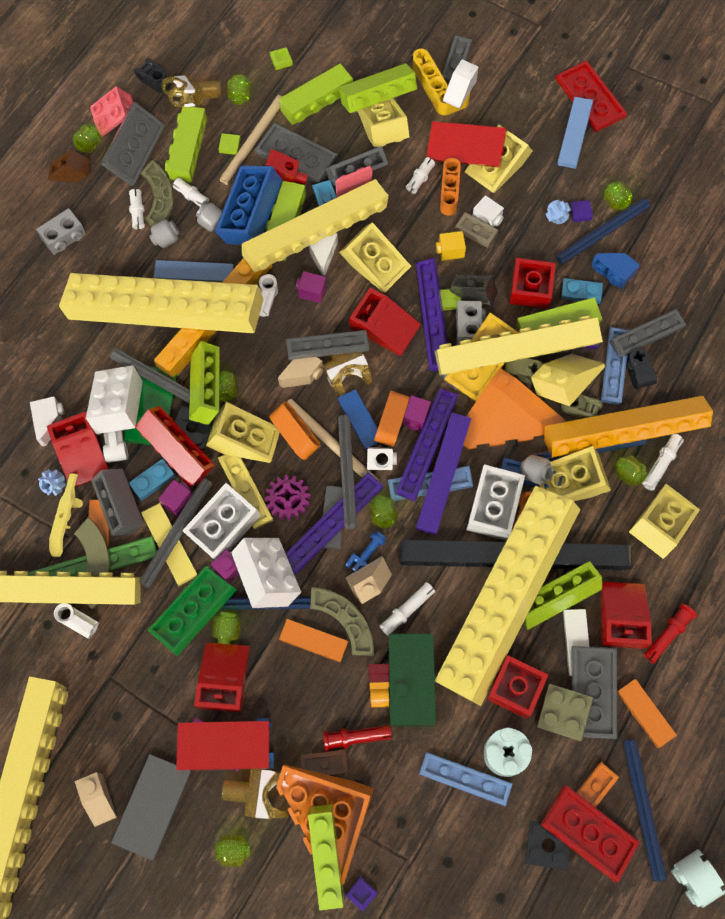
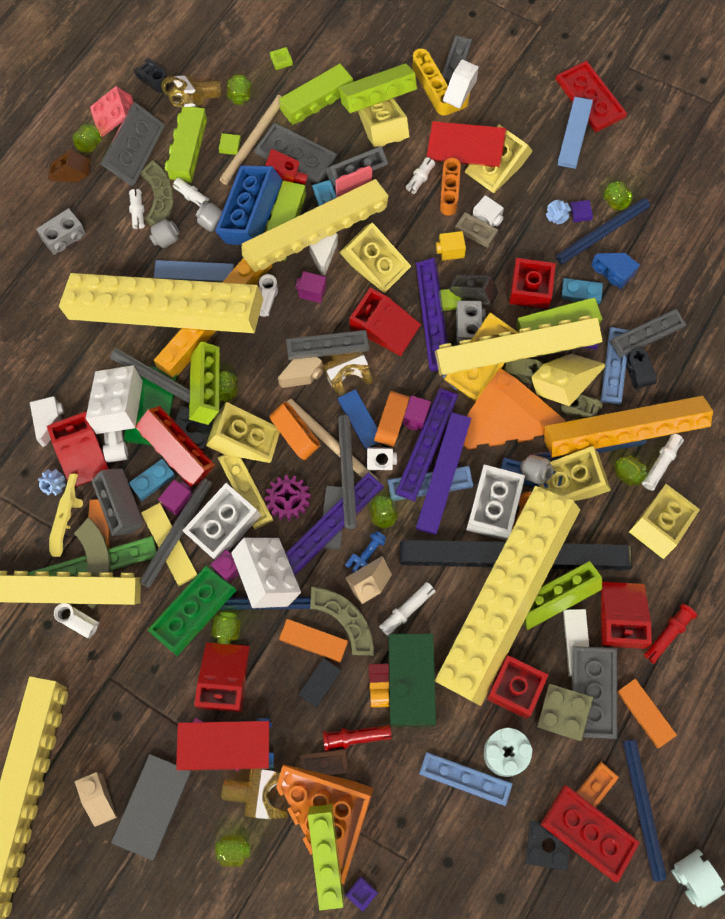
(320, 683): none -> black tile

